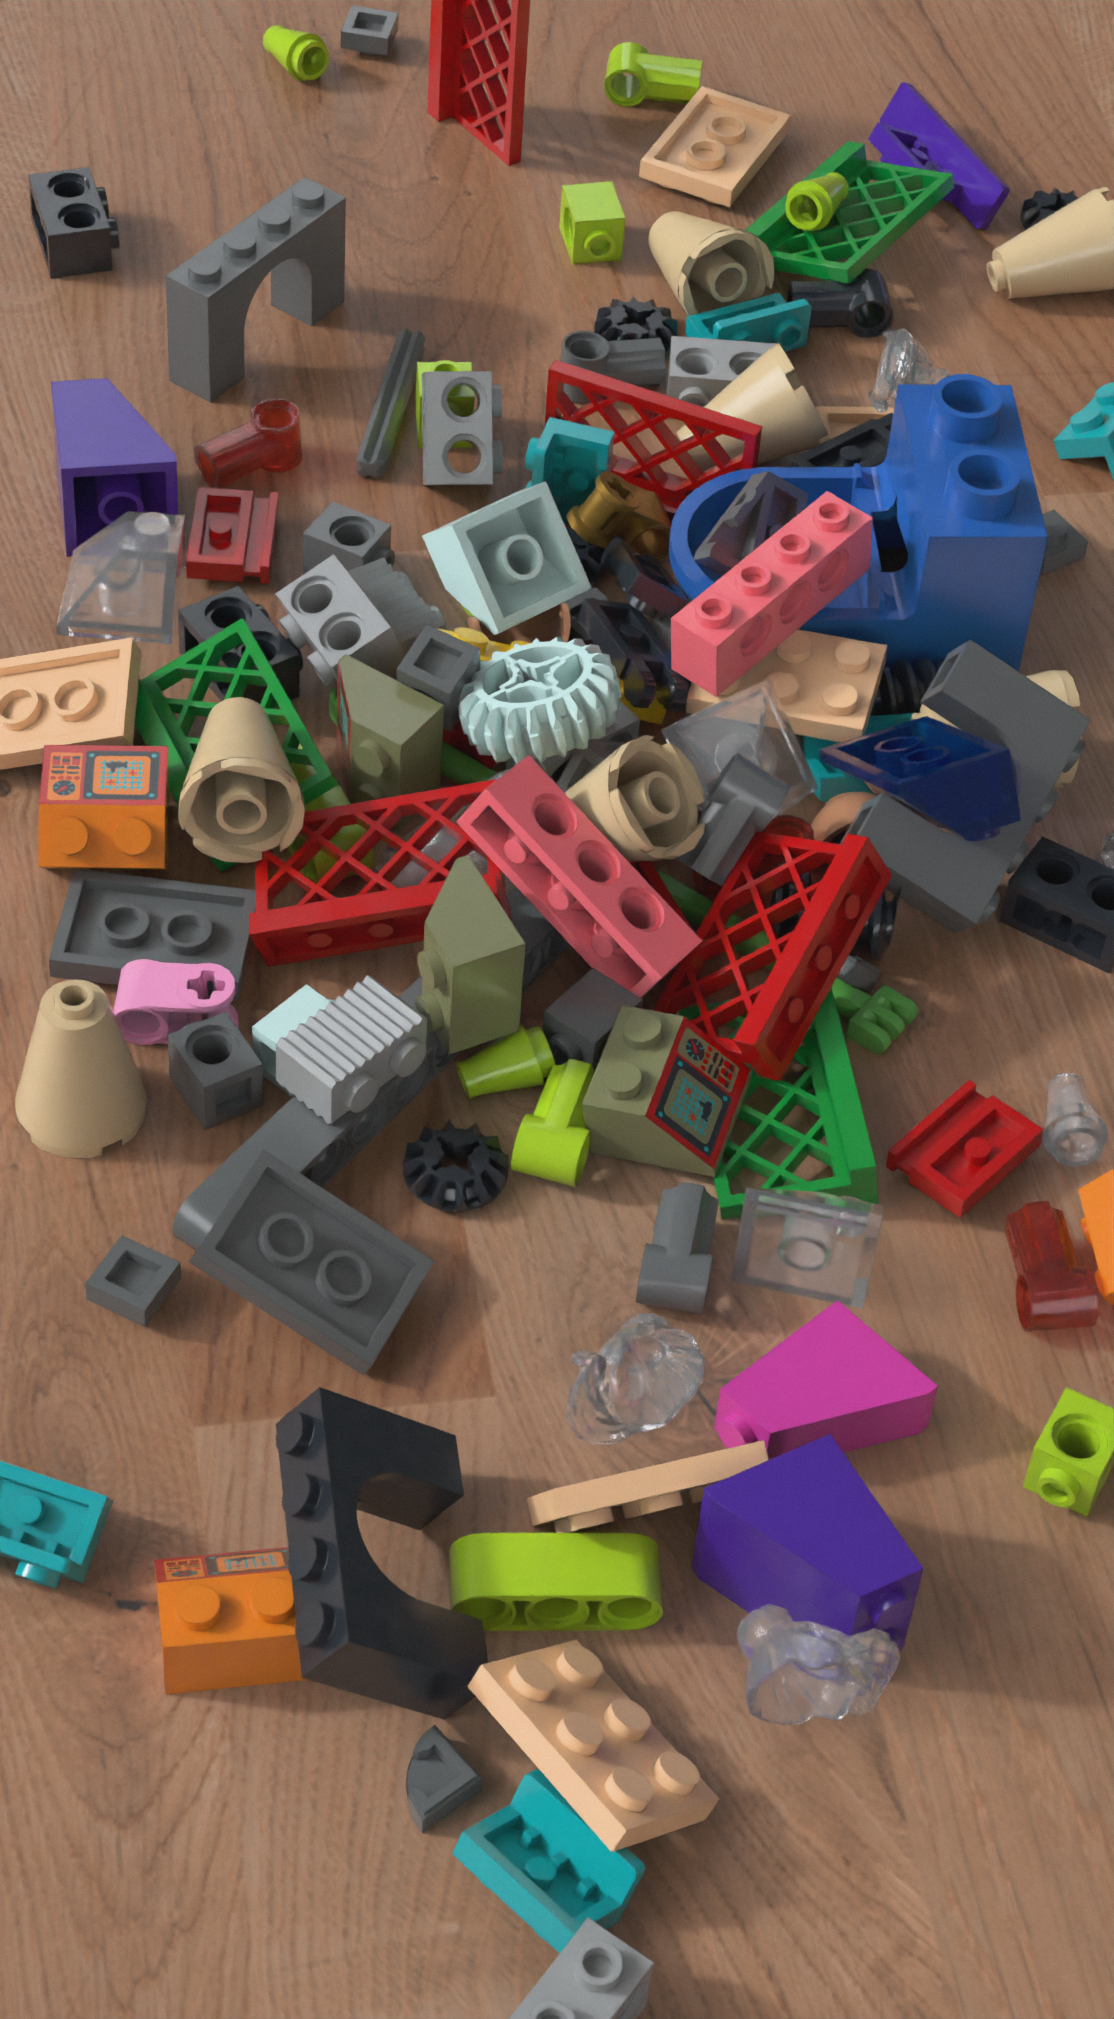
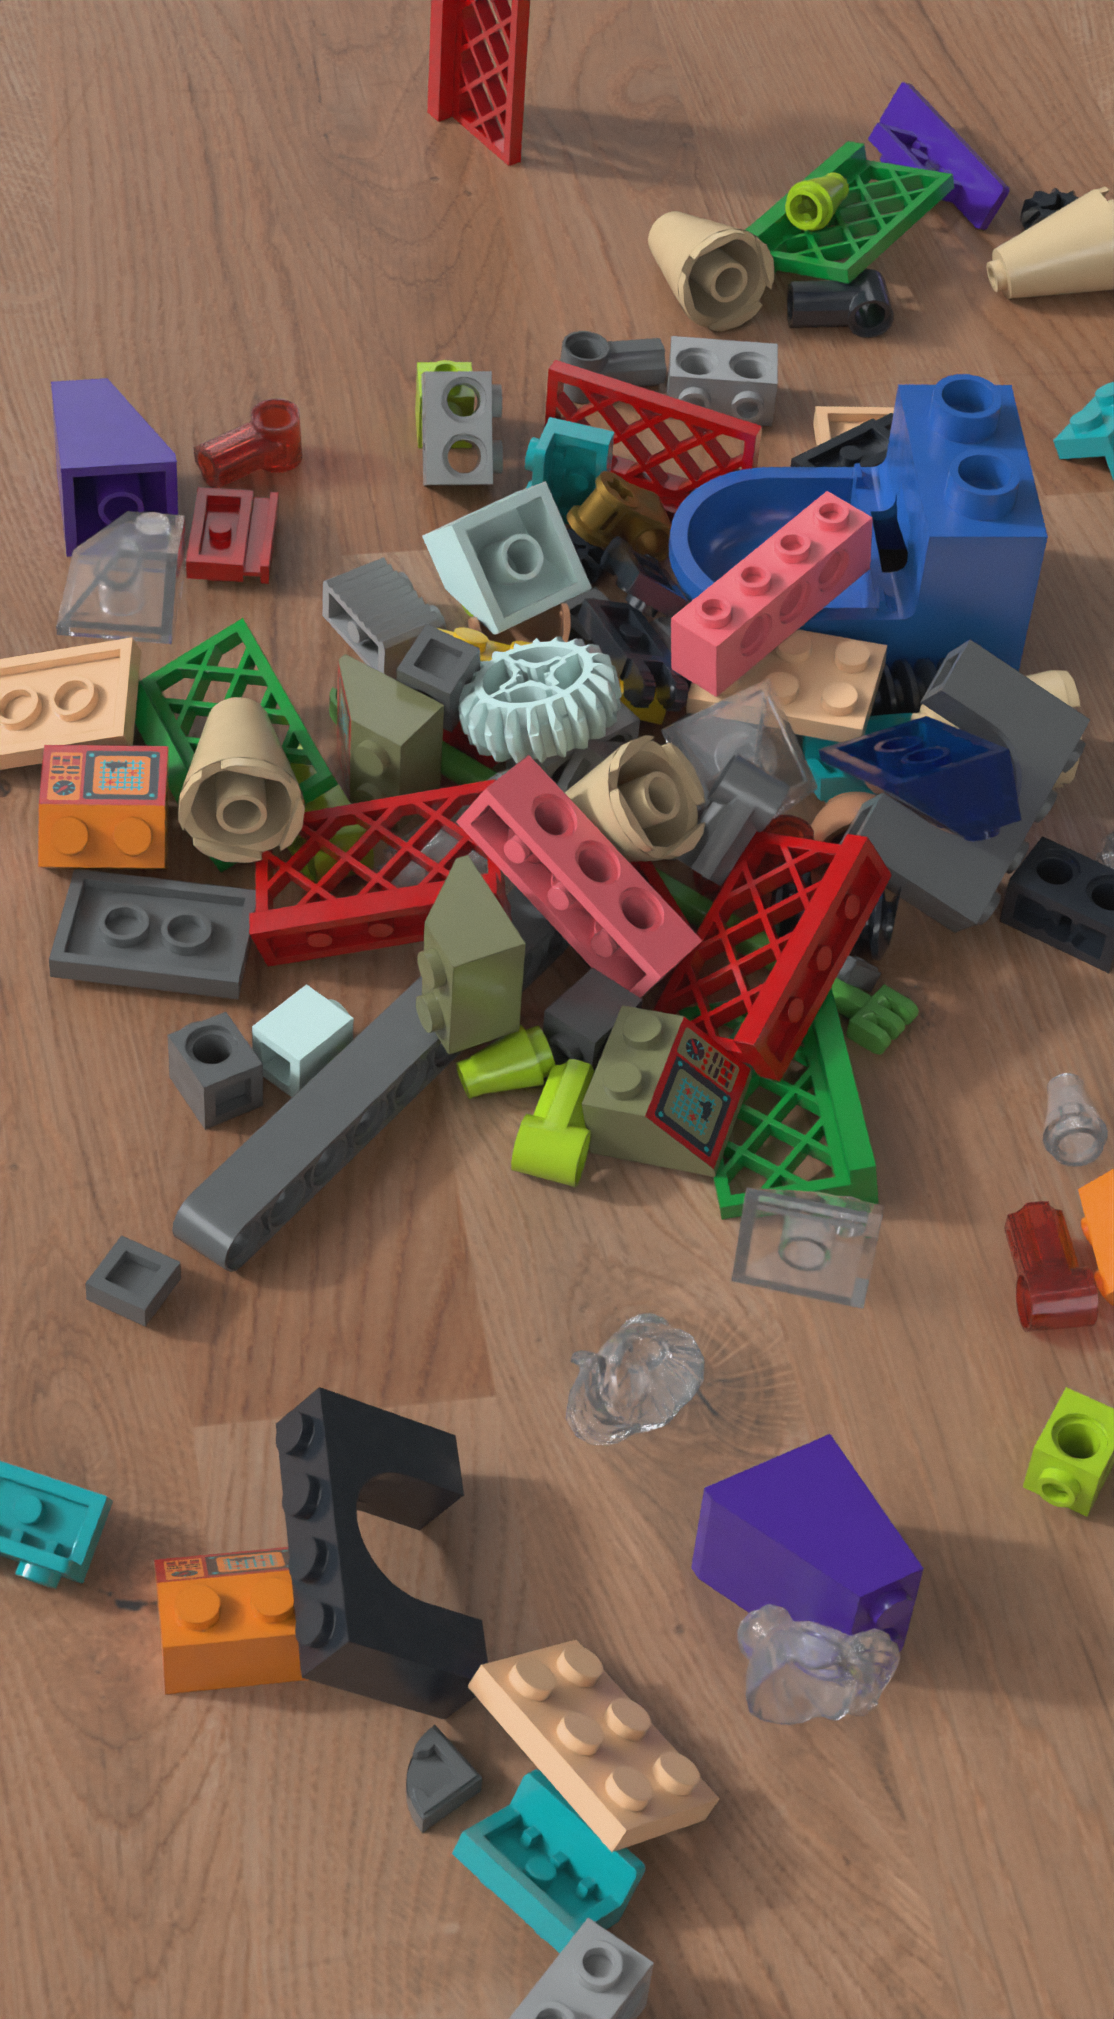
(72, 222): black brick -> none
(79, 1075): tan cone -> none
(166, 997): bright pink piece -> none
(209, 295): dark grey arch -> none
(218, 612): black brick -> none
(297, 51): lime cone -> none
(312, 1262): dark grey plate -> none
(337, 619): light grey brick -> none
(349, 536): dark grey brick -> none
(351, 1050): light grey brick -> none
(369, 30): dark grey plate -> none
(390, 404): dark grey axle -> none
(451, 1186): black gear -> none
(557, 1581): lime beam -> none
(592, 222): lime brick -> none
(613, 321): black gear -> none
(640, 1490): light nougat plate -> none
(653, 79): lime piece -> none
(678, 1261): dark grey piece -> none
(715, 146): light nougat plate -> none
(750, 520): dark grey wing -> none
(756, 320): teal bracket -> none
(771, 398): tan cone -> none
(822, 1382): dark pink slope -> none
(902, 362): clear hair -> none
(964, 1148): red plate -> none
(1063, 543): dark grey plate -> none

